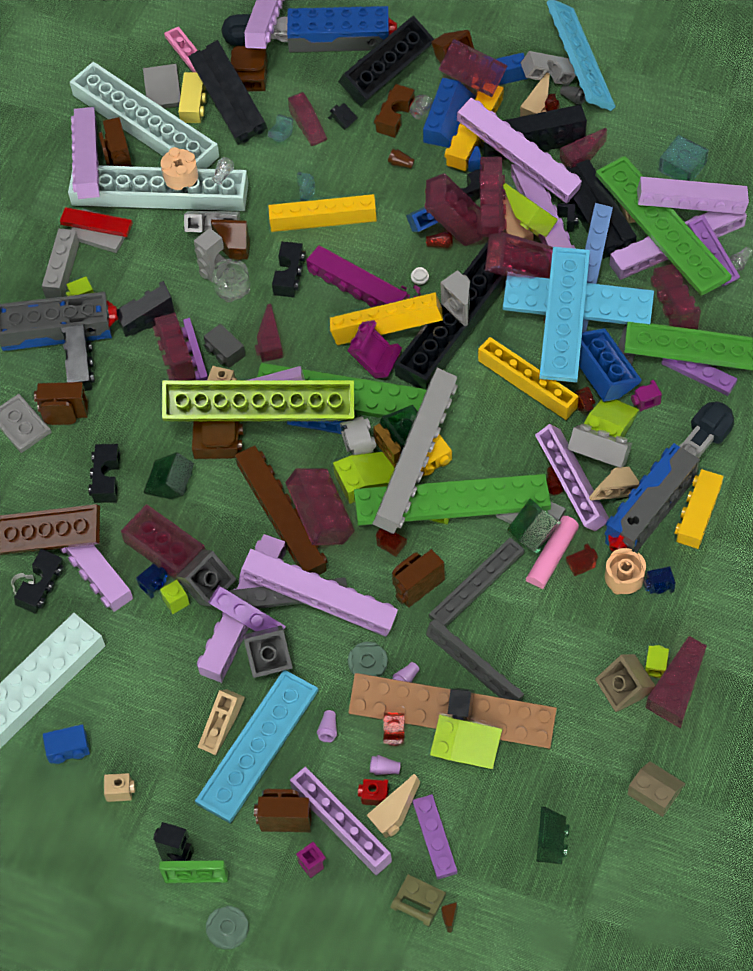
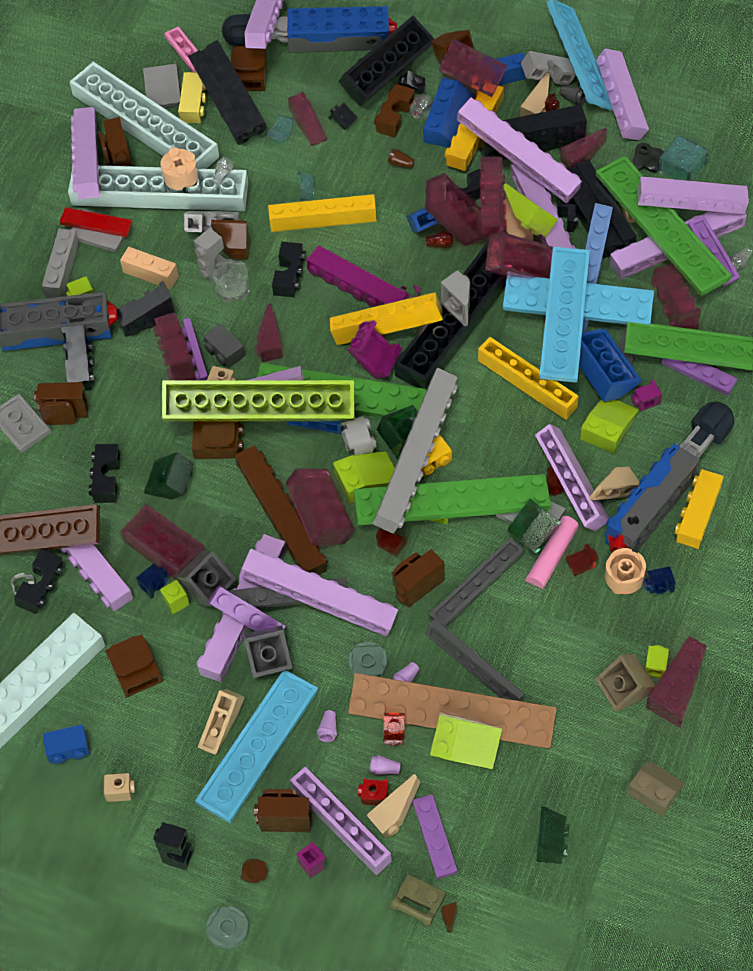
(134, 665): none -> reddish brown brick
(149, 267): none -> light nougat brick
(193, 871): bright green tile -> none
(254, 870): none -> reddish brown piece
(385, 443): pearl gold plate -> none
(412, 81): none -> black bracket
(419, 276): white plate -> none
(460, 703): black brick -> none
(474, 160): blue slope -> none
(585, 399): clear red bracket -> none
(600, 445): light grey brick -> none
(622, 94): none -> lavender brick
(648, 159): none -> pearl dark grey plate

